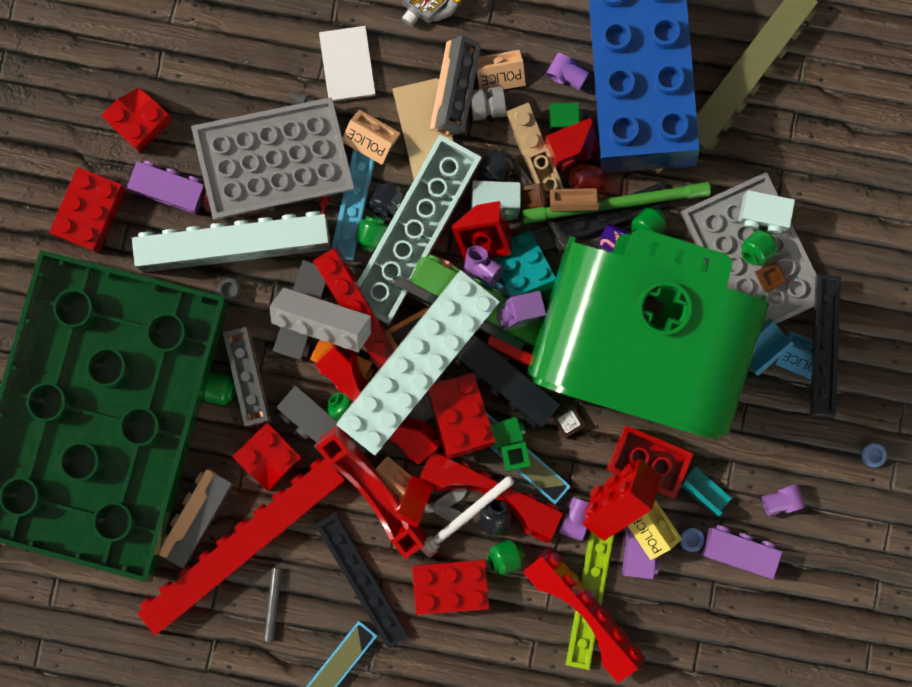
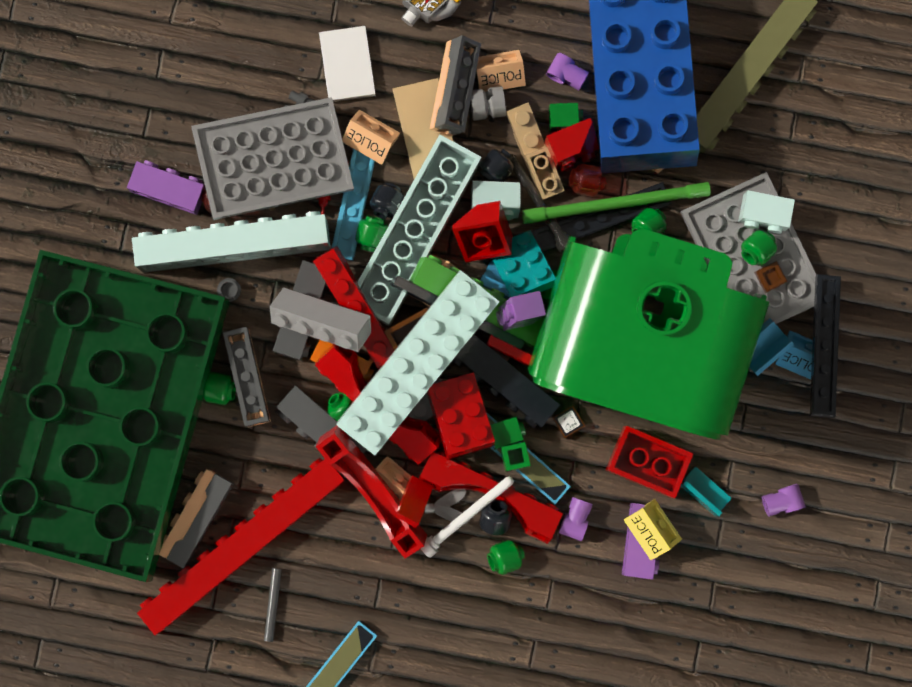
(87, 210): red brick -> none
(137, 118): red slope -> none
(267, 457): red slope -> none
(362, 580): black tile -> none
(450, 587): red brick -> none
(481, 266): medium lavender piece -> none
(533, 196): reddish brown tile -> none
(573, 199): medium nougat tile -> none
(594, 580): lime tile -> none
(610, 236): dark purple tile -> none
(617, 651): red arch -> none
(622, 499): red brick -> none
(692, 539): medium blue tile -> none
(741, 552): medium lavender brick -> none
(874, 455): medium blue tile -> none

